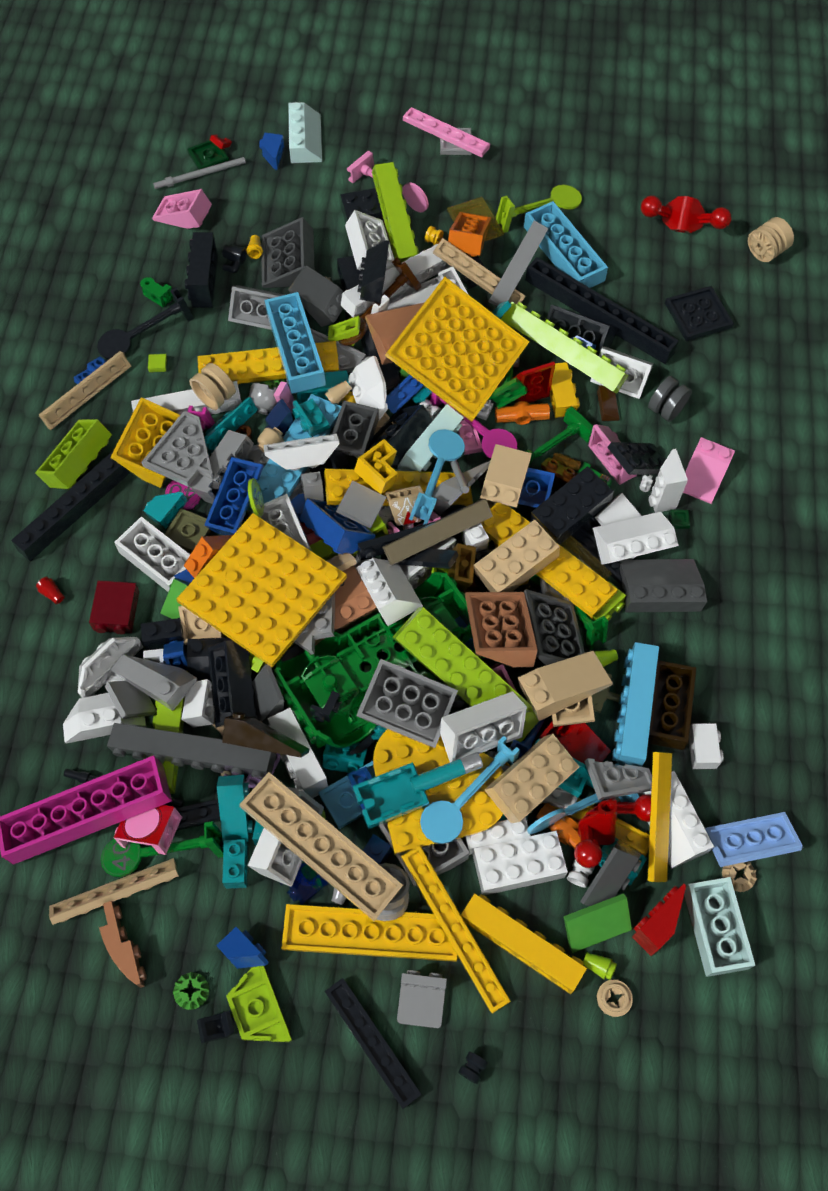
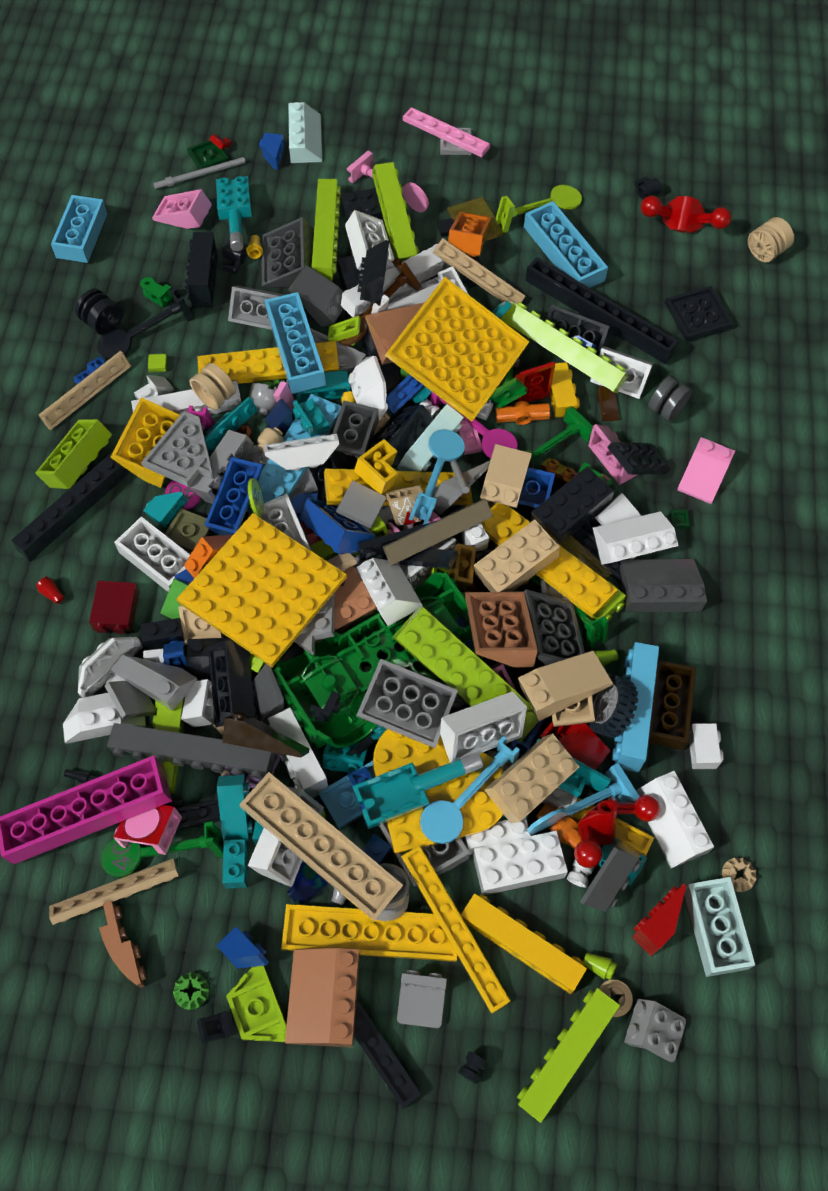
(79, 228): none -> medium azure brick
(98, 311): none -> black wheel
(157, 386): none -> white slope
(234, 204): none -> teal piece
(312, 486): light grey slope -> none
(323, 997): none -> nougat slope
(325, 228): none -> lime brick
(338, 392): tan cone -> none
(433, 235): yellow wheel -> none
(444, 226): none -> black tile
(518, 263): light grey tile -> none
(567, 461): pearl gold axle -> none
(568, 1054): none -> lime brick
(597, 923): bright green tile -> none
(614, 707): none -> black wheel
(618, 780): light grey wing -> none
(646, 483): white piece -> none
(648, 187): none -> black piece
(655, 1029): none -> light grey bracket
(659, 817): yellow tile -> none
(669, 484): white slope -> none
(753, 839): light blue plate -> none

